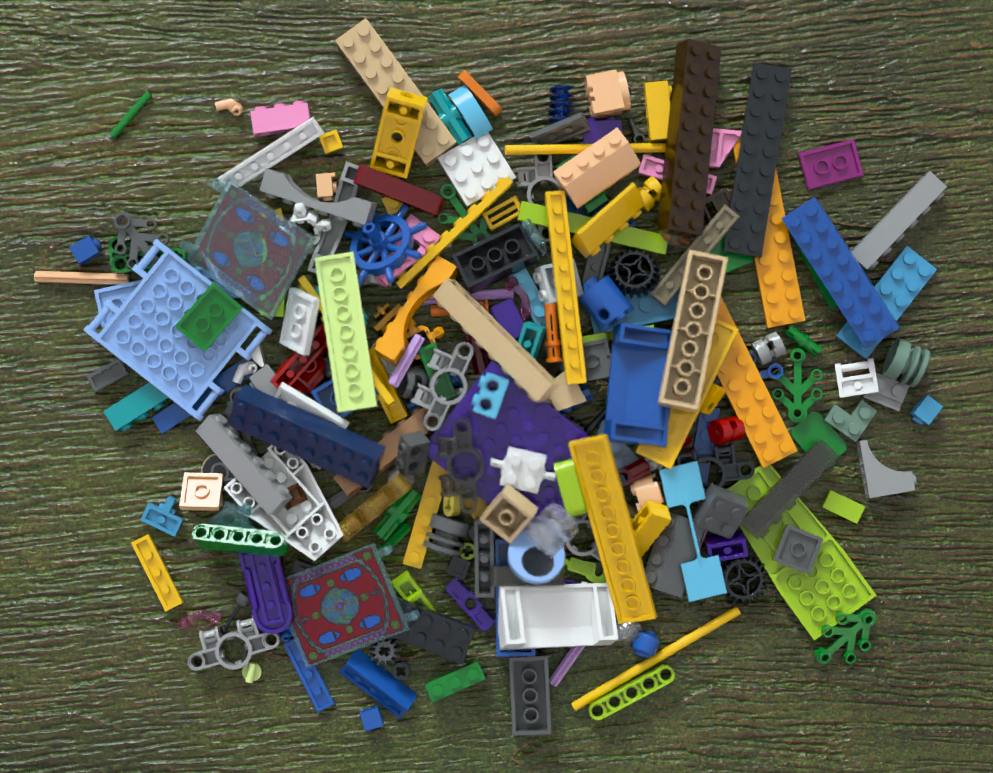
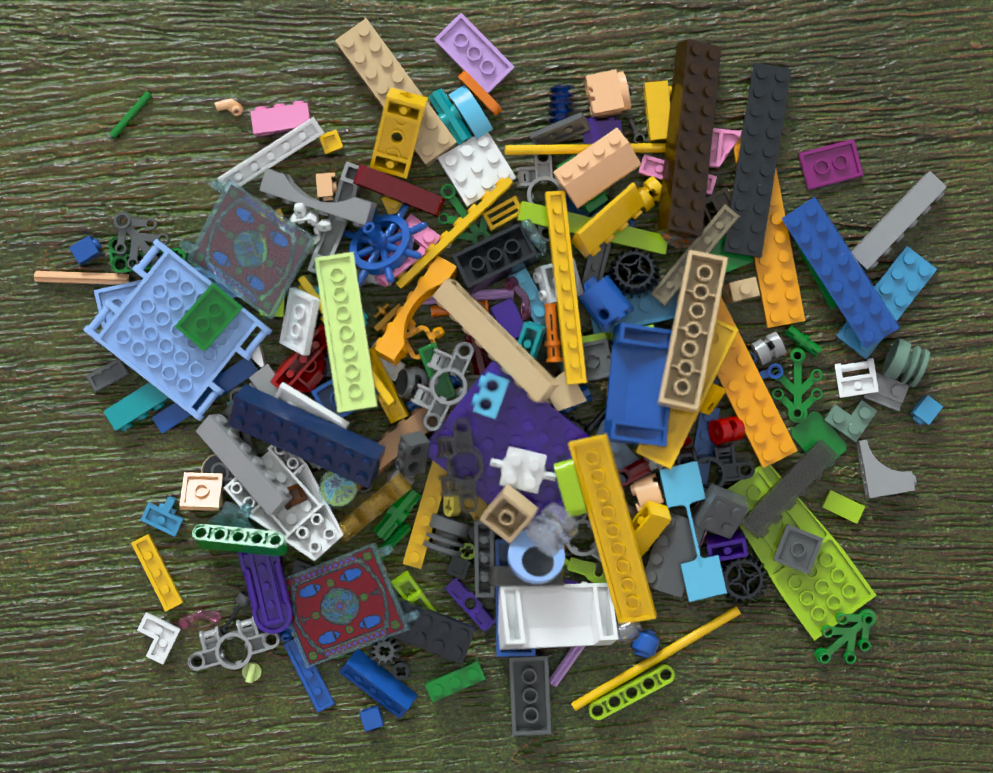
(163, 634): none -> white plate
(244, 369): white arm -> none
(337, 490): none -> clear light blue tile
(406, 360): lavender axle -> none
(474, 53): none -> lavender plate
(740, 290): none -> tan torso

